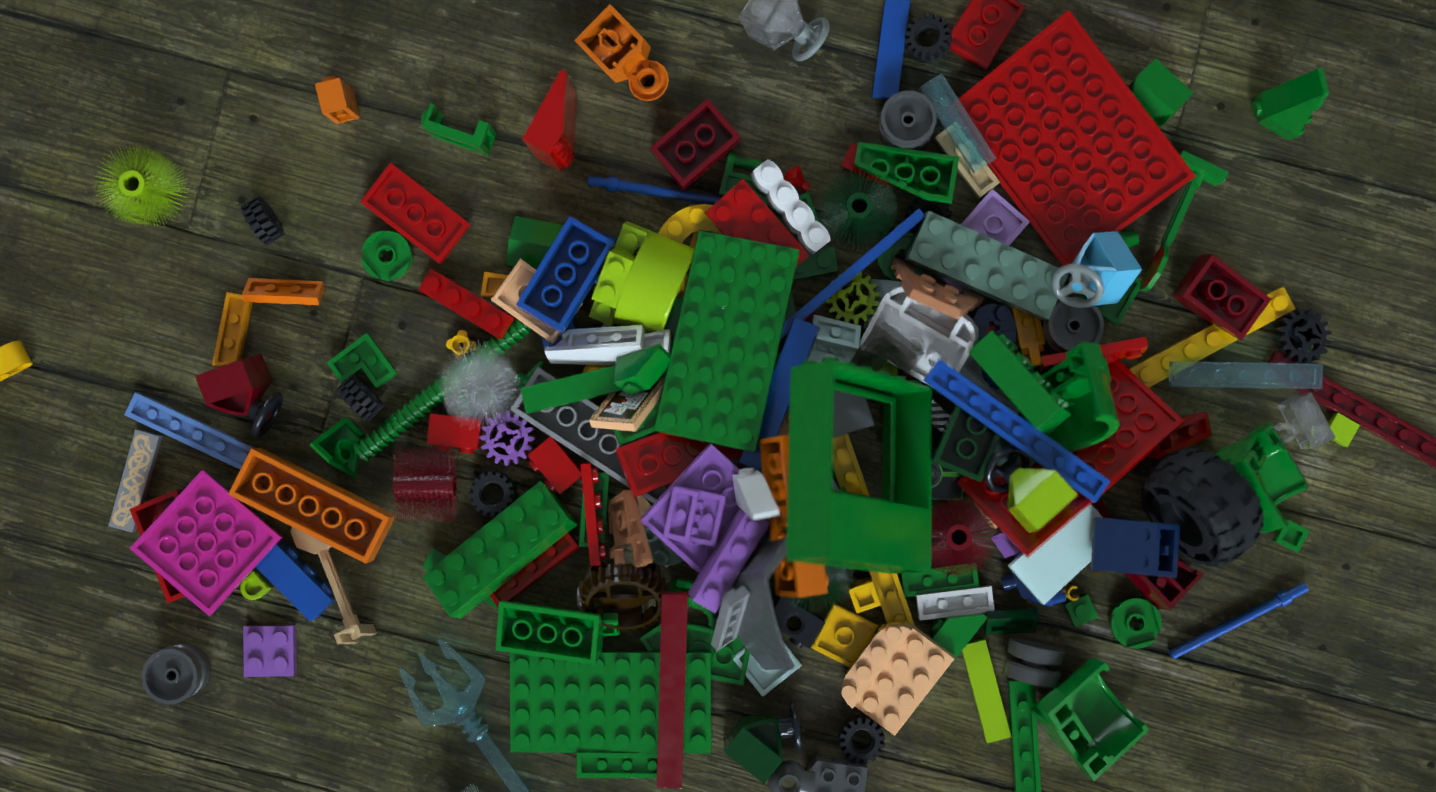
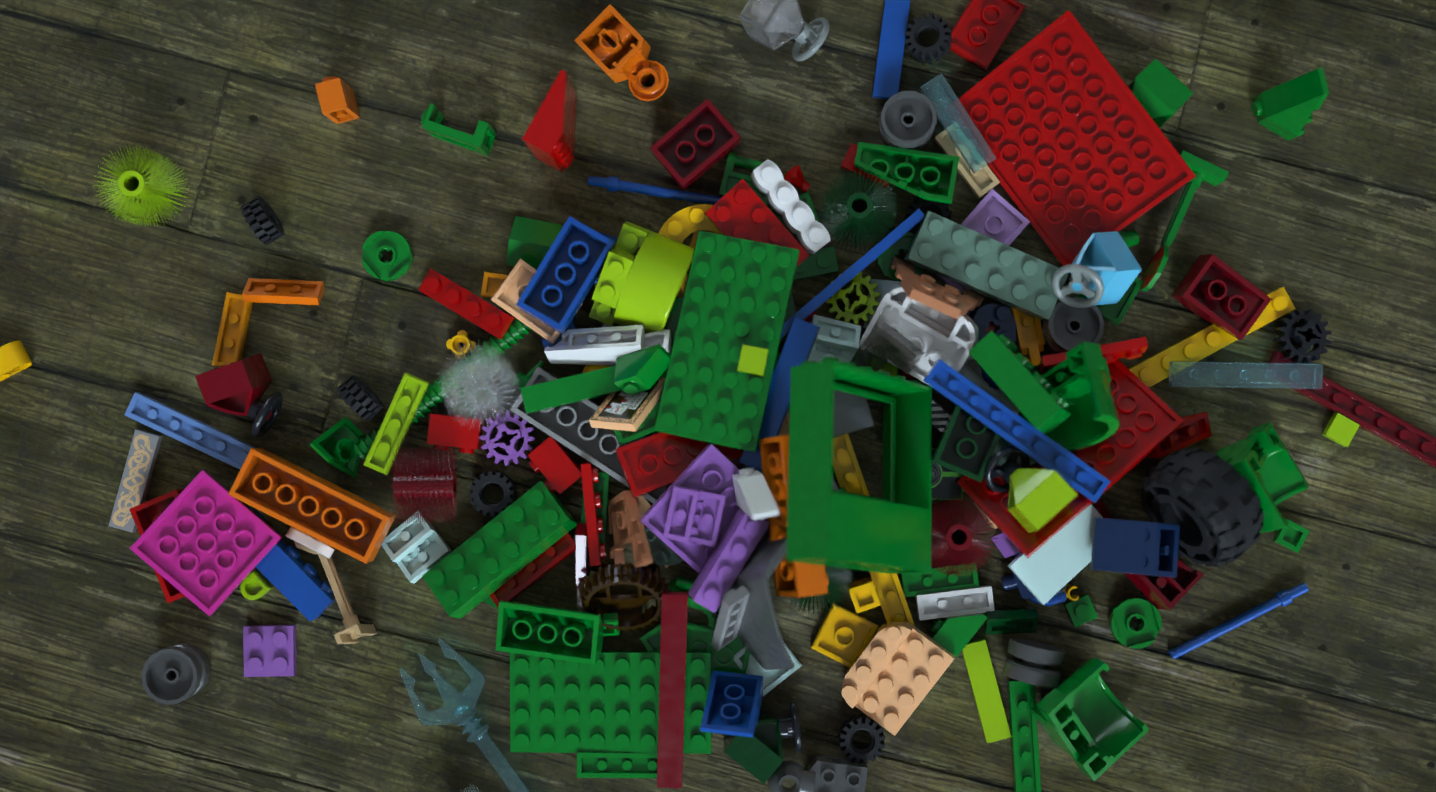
(309, 542): none -> white plate
(363, 355): green plate -> none
(396, 423): none -> lime tile
(415, 213): red plate -> none
(415, 547): none -> light aqua slope
(581, 553): none -> tile
(733, 704): none -> blue slope
(753, 360): none -> lime tile
(808, 628): black brick -> none
(1304, 422): clear brick -> none

